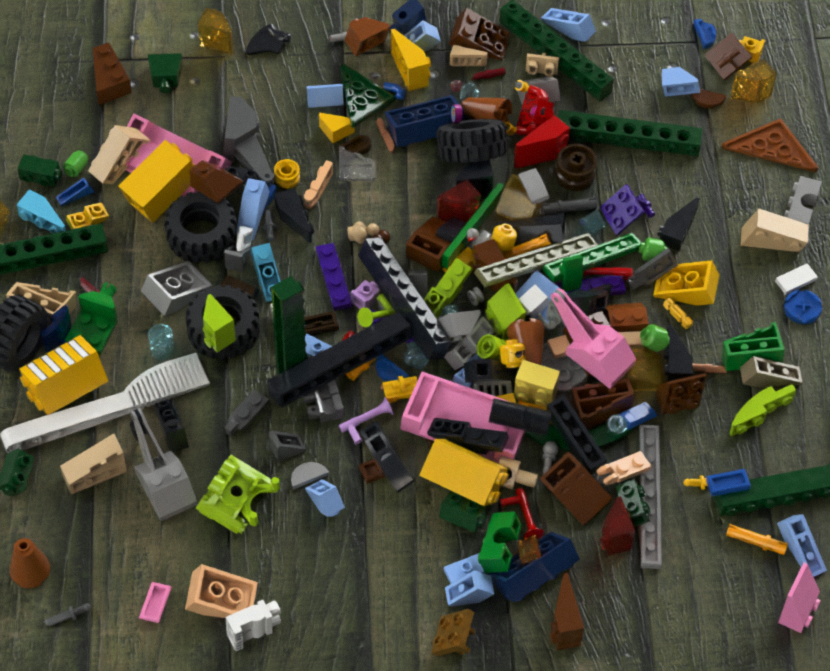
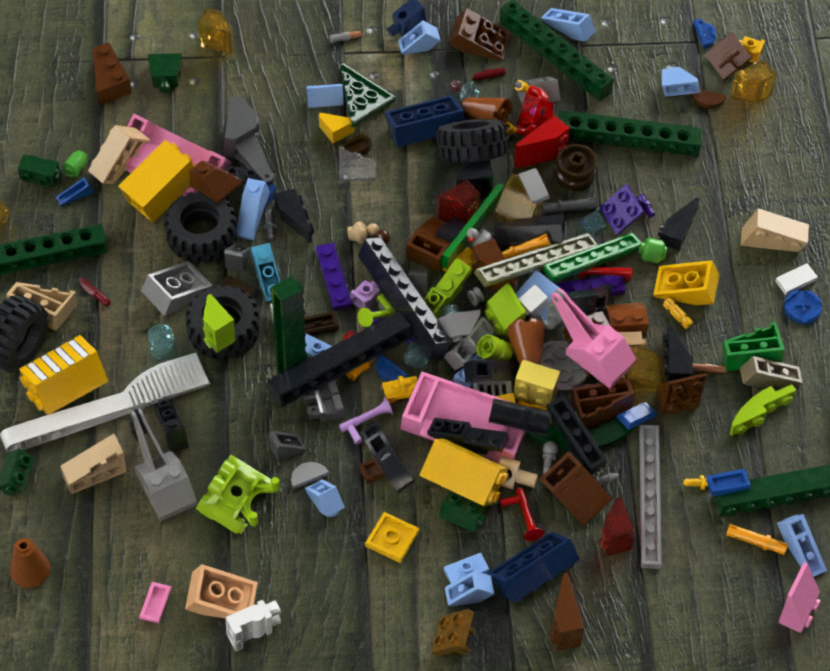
(39, 211): medium azure slope -> none
(57, 332): slope -> none
(70, 613): dark grey piece -> none
(92, 215): yellow slope -> none
(96, 318): green plate -> none
(244, 238): white slope -> none
(246, 413): dark grey hinge -> none
(267, 40): black arm -> none
(286, 173): yellow wheel -> none
(318, 186): light nougat hinge -> none
(366, 34): dark orange slope -> none
(386, 136): nougat piece -> none
(392, 537): none -> yellow plate
(396, 88): blue arm -> none
(410, 61): yellow slope -> none
(456, 113): magenta tile -> none
(467, 57): tan slope -> none
(494, 552): green arch -> none
(504, 236): yellow head -> none
(512, 353): yellow head -> none
(529, 549): clear orange tile -> none
(542, 64): tan hips -> none
(558, 346): light nougat tile -> none
(572, 273): green slope -> none
(622, 422): clear light blue bush -> none
(624, 468): light nougat hinge -> none
(632, 497): dark green brick -> none
(653, 269): dark grey hinge -> none
(654, 338): bright green head -> none
(772, 143): dark orange tile -> none
(806, 193): light grey arch -> none

